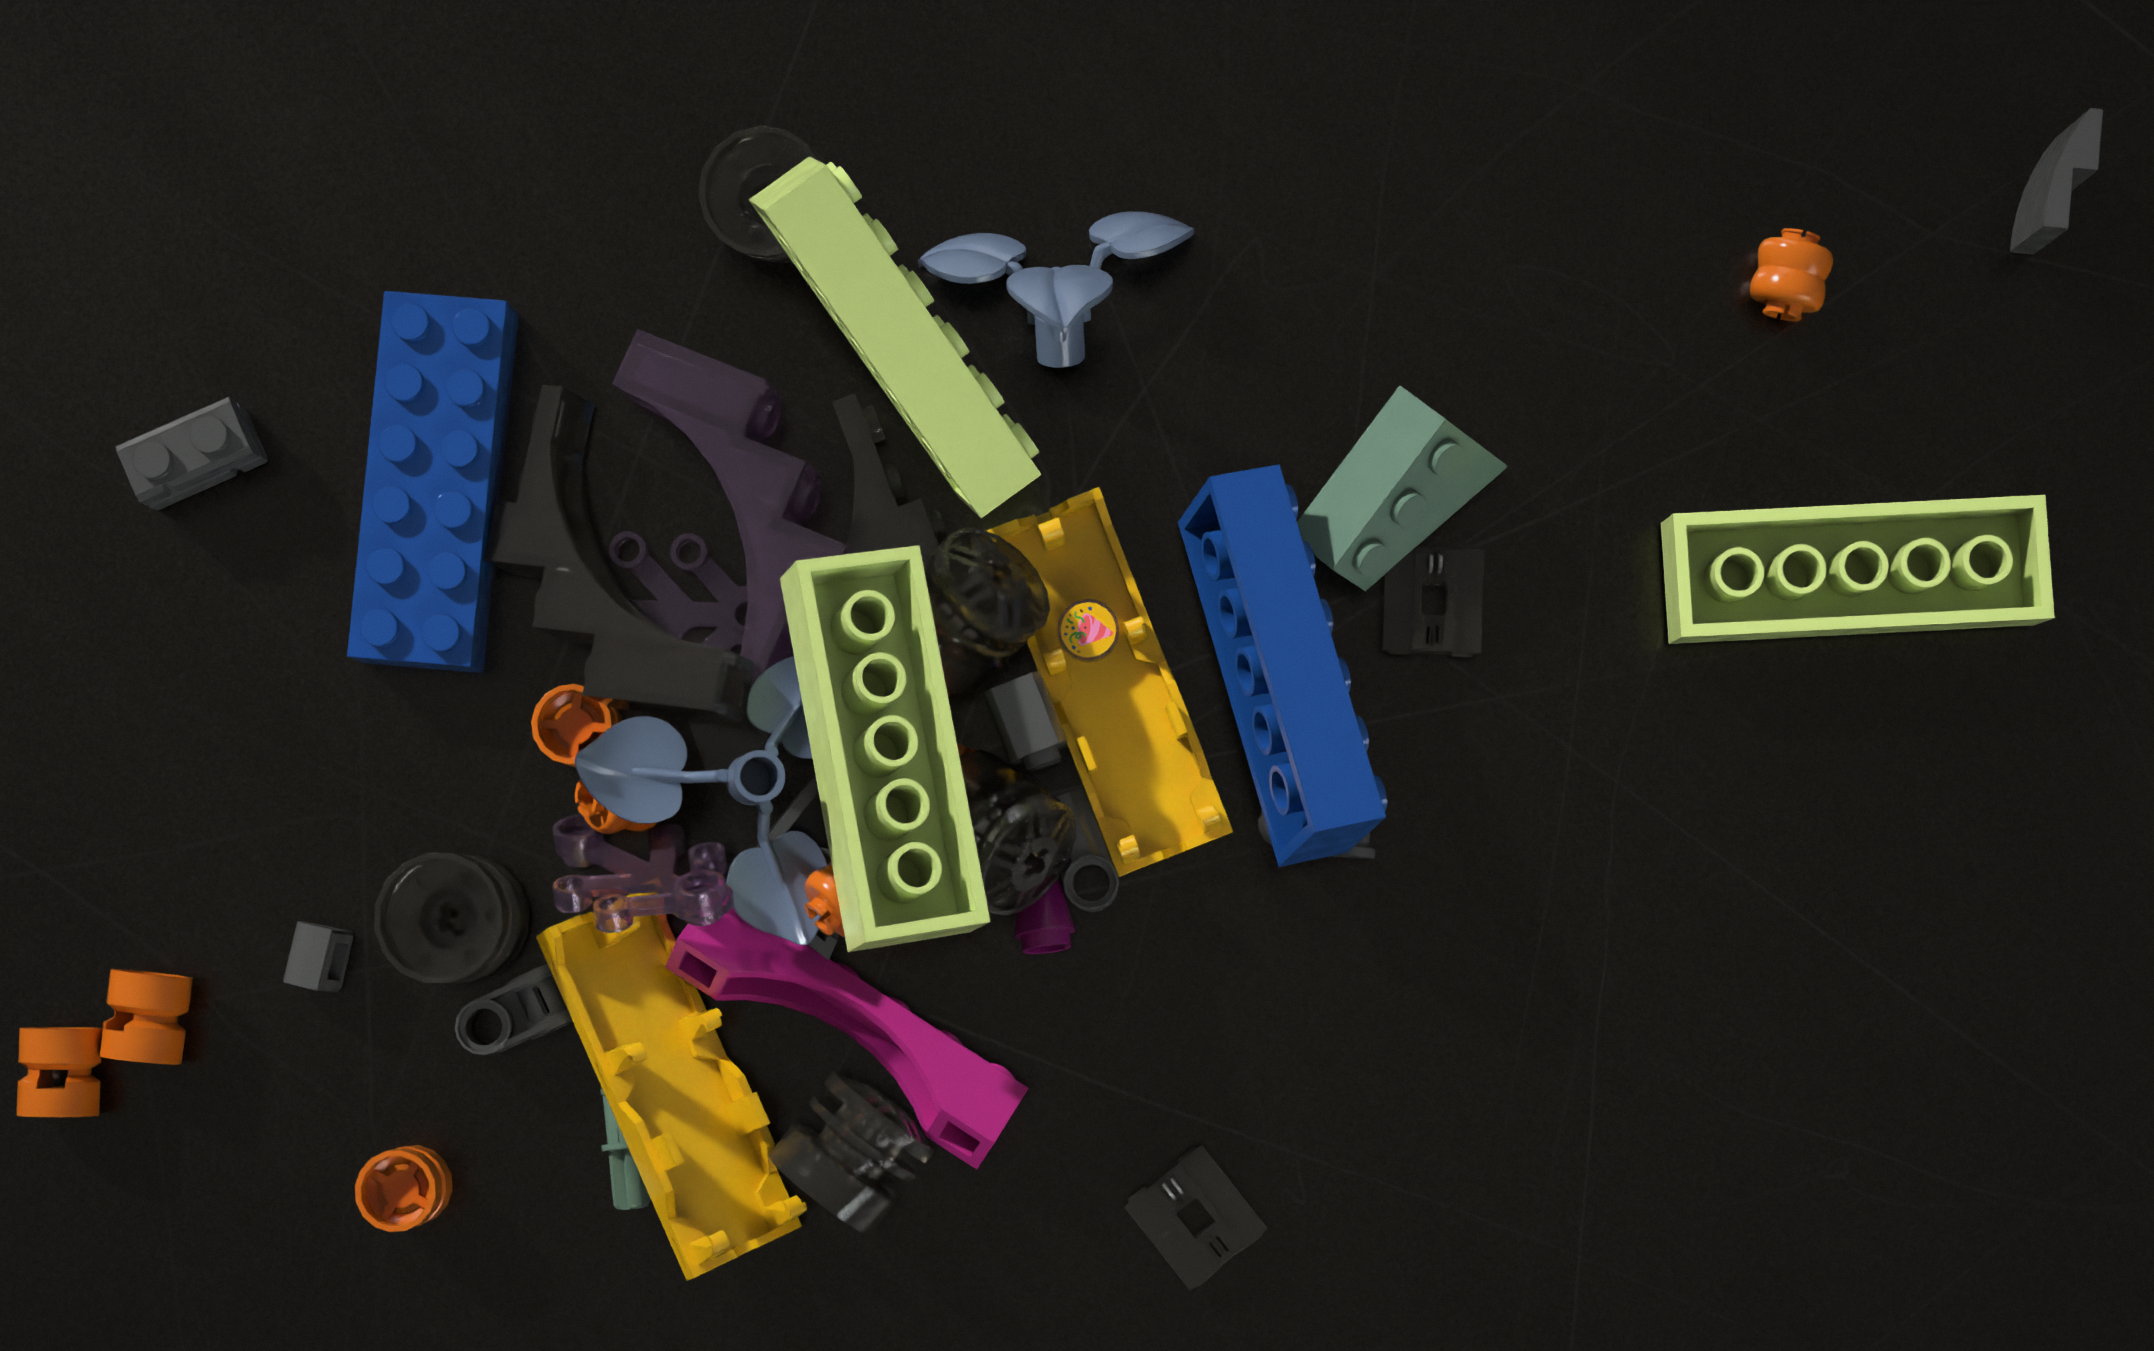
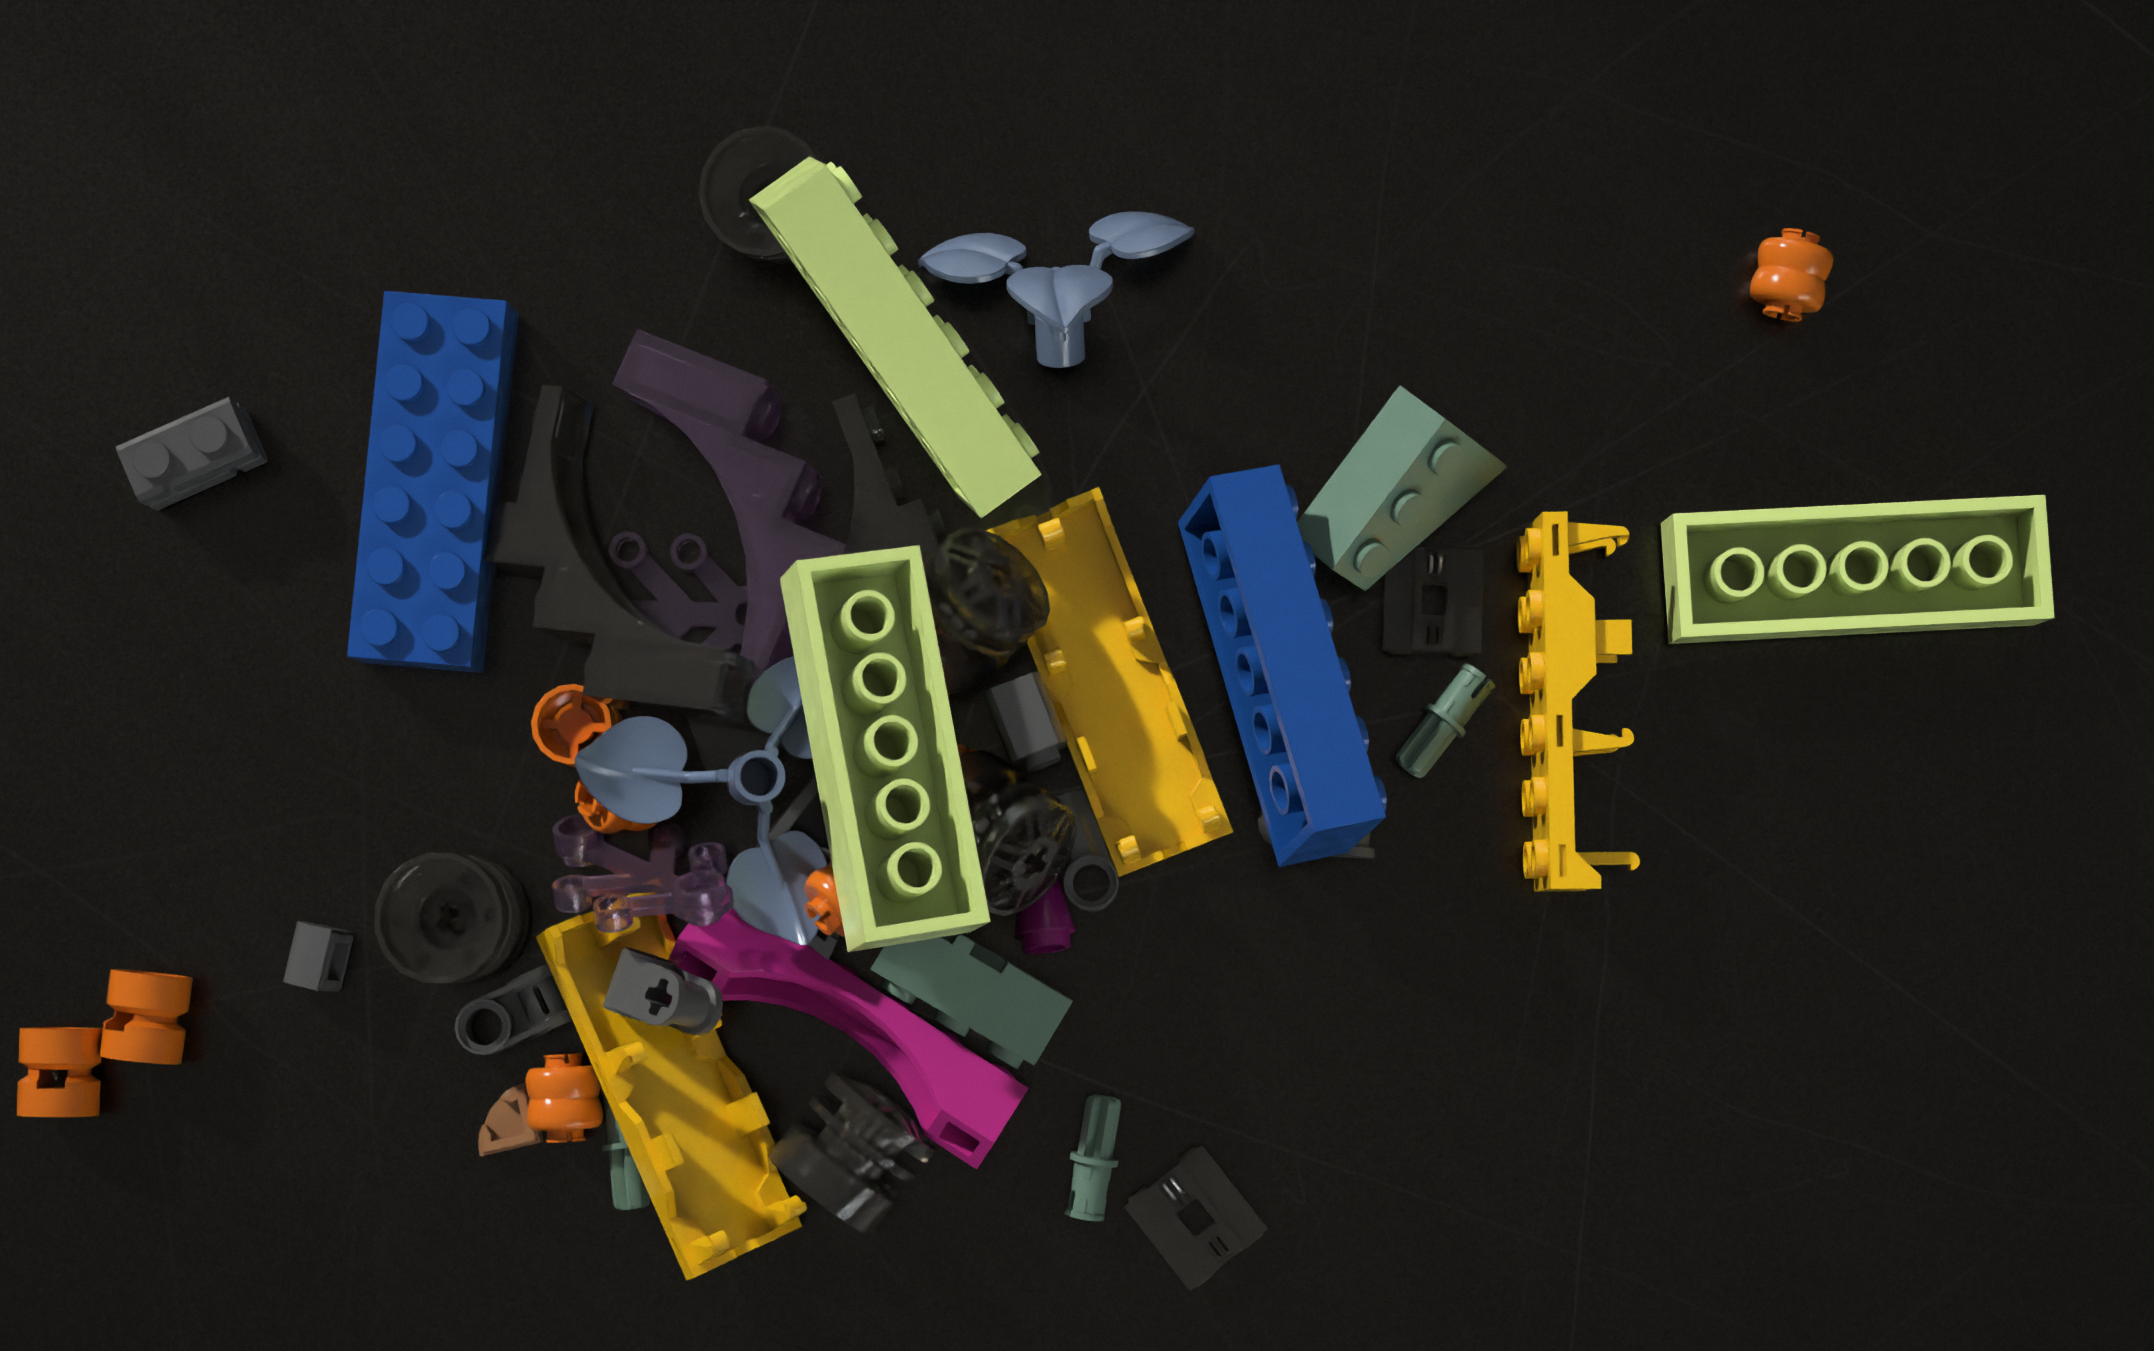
(403, 1188): orange wheel -> none
(506, 1123): none -> medium nougat tile
(563, 1098): none -> orange piece
(662, 994): none -> dark grey piece
(975, 992): none -> sand green wedge
(1088, 630): tile -> none
(1094, 1158): none -> sand green axle
(1444, 721): none -> sand green axle
(1560, 662): none -> yellow piece
(2047, 195): dark grey slope -> none

